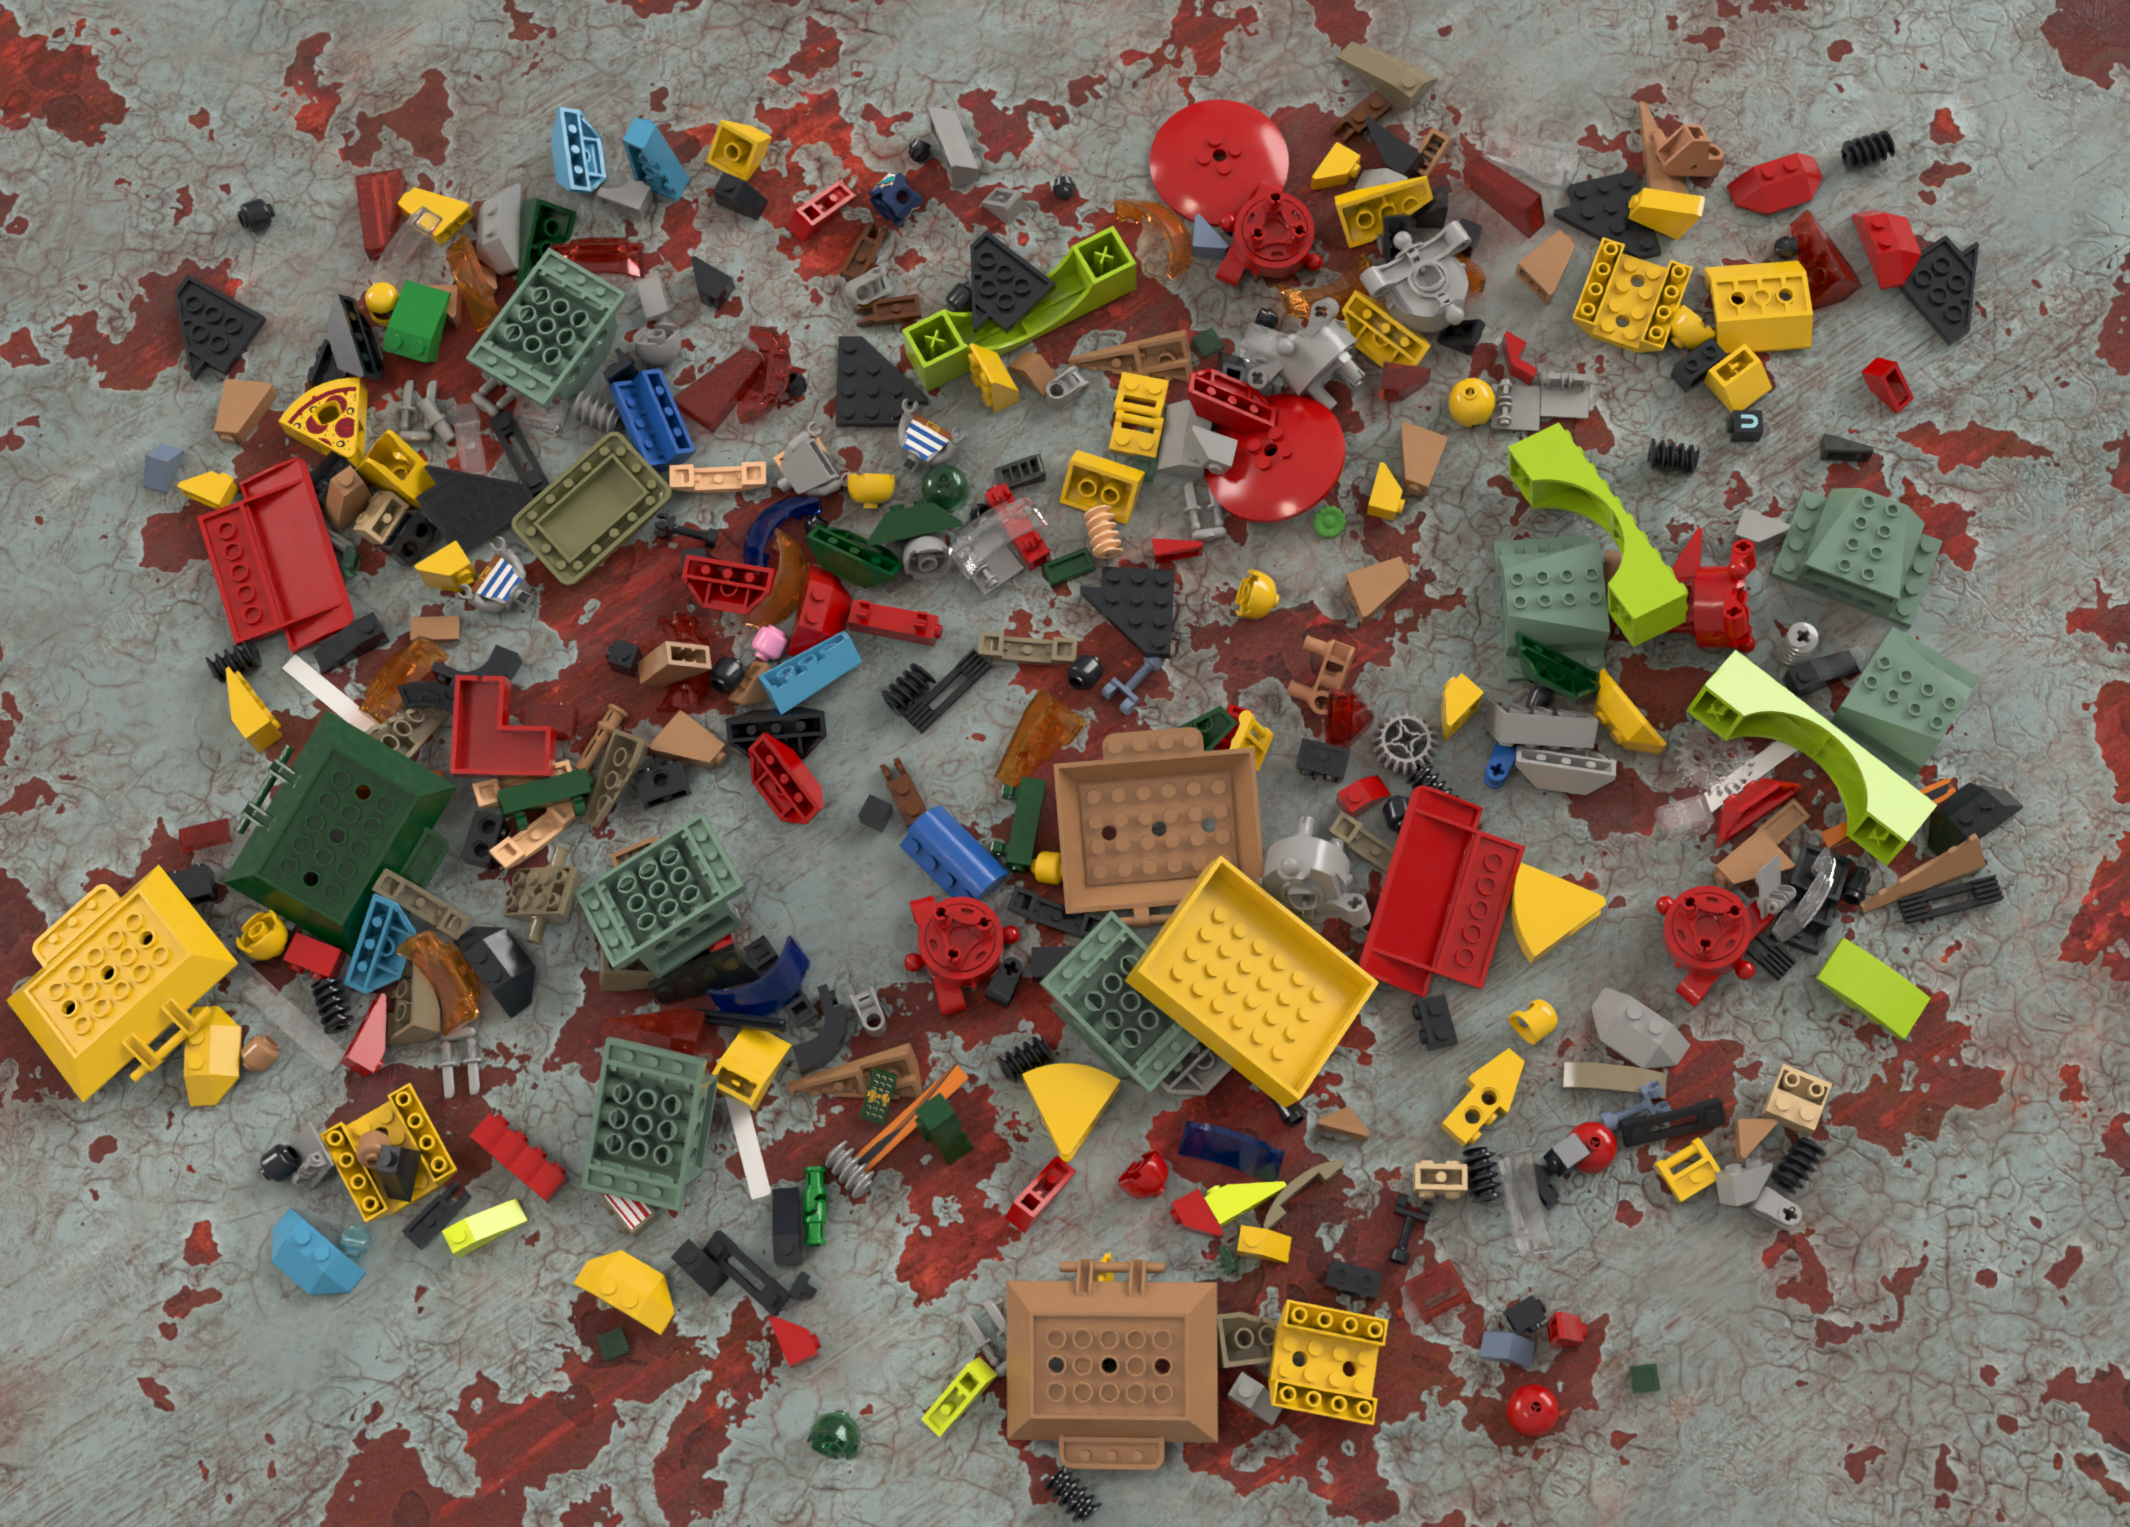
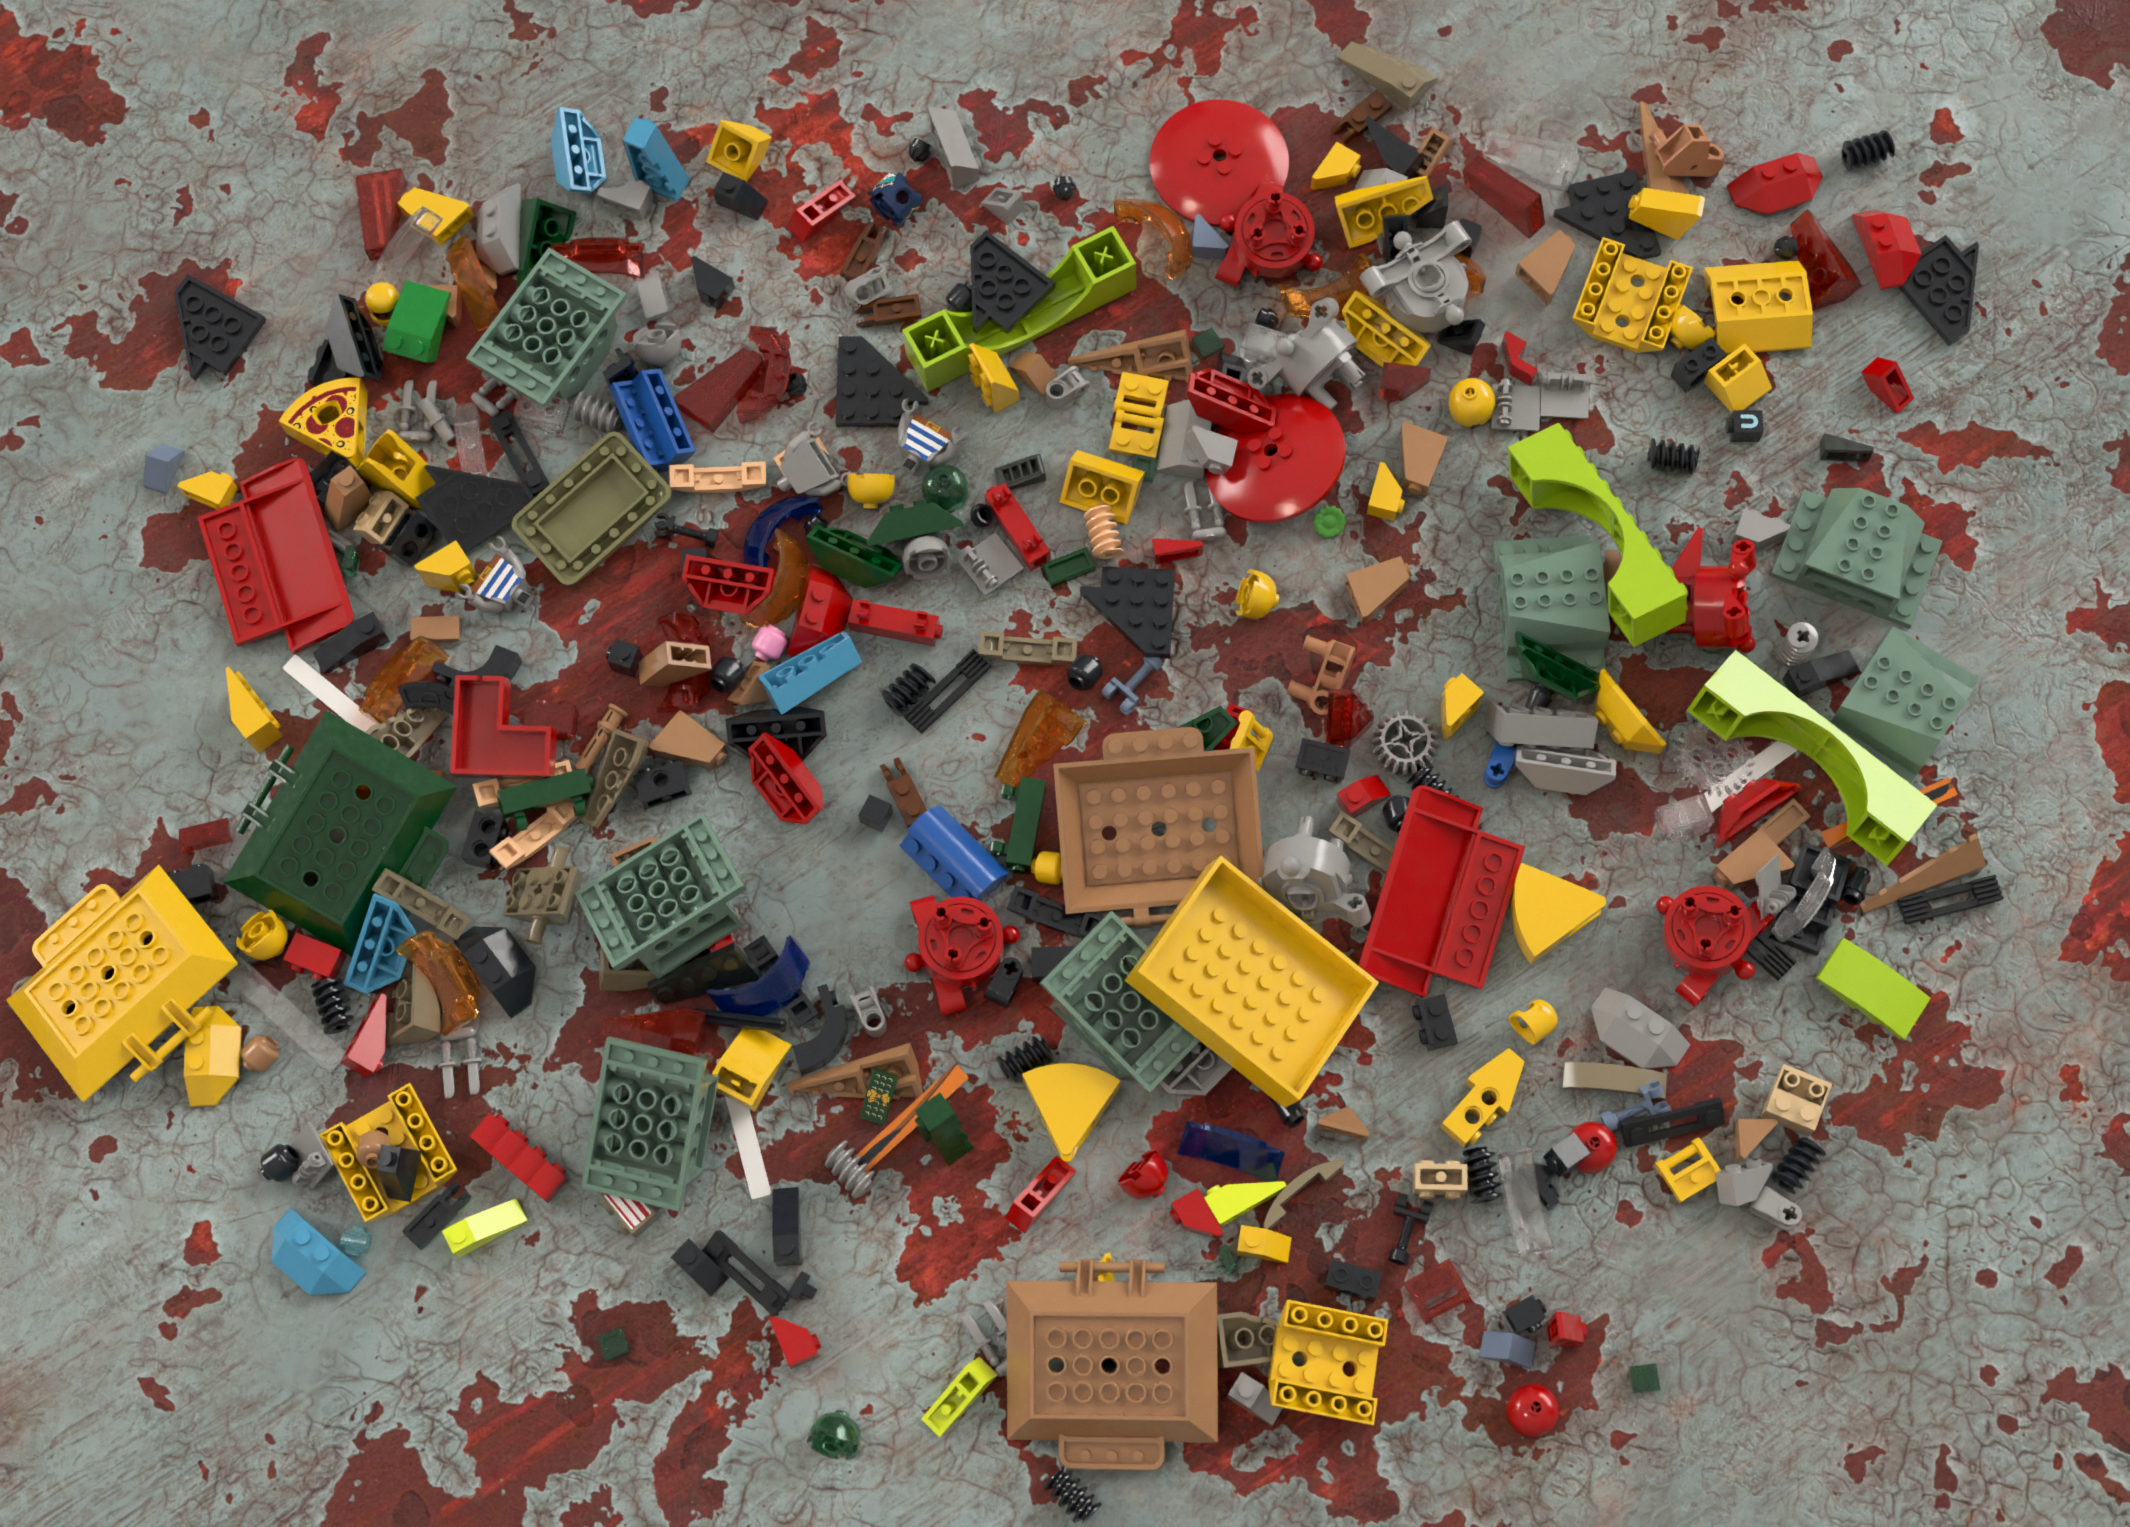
(236, 661): black piece -> none
(242, 408): medium nougat slope -> none
(255, 215): black head -> none
(629, 1288): yellow wedge -> none
(814, 1202): green piece -> none
(993, 531): clear windscreen -> none
(1967, 812): black wedge -> none

